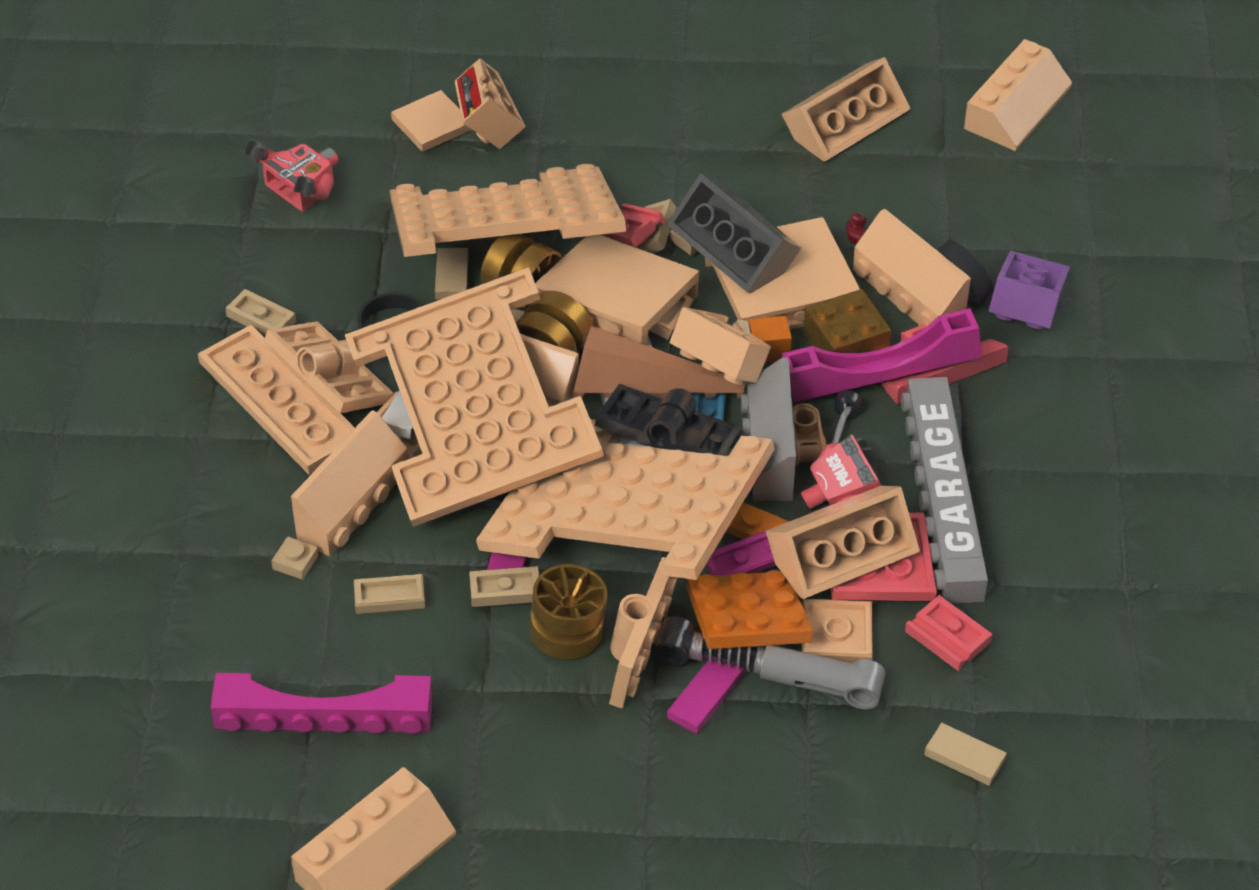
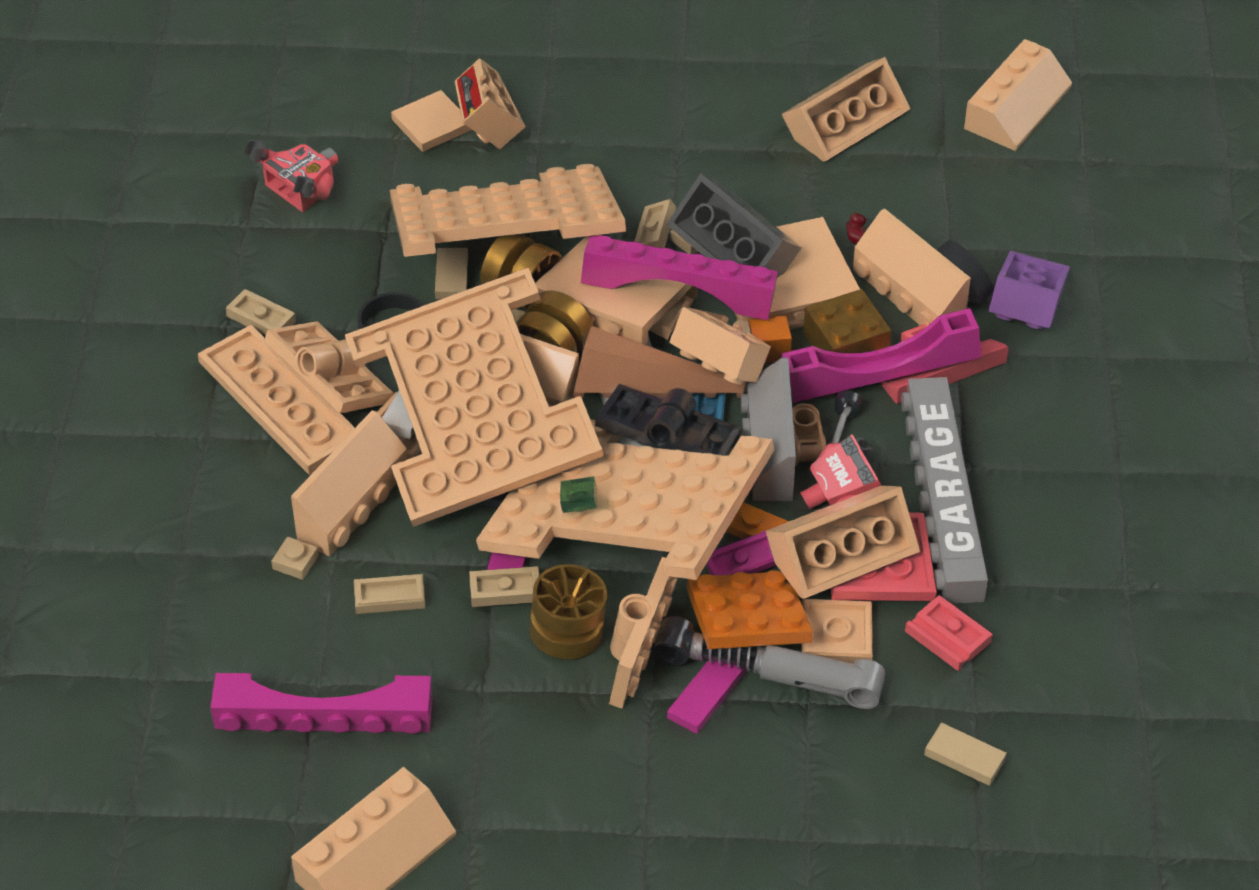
(578, 494): none -> clear green plate
(639, 225): coral plate -> none
(741, 287): none -> dark pink arch

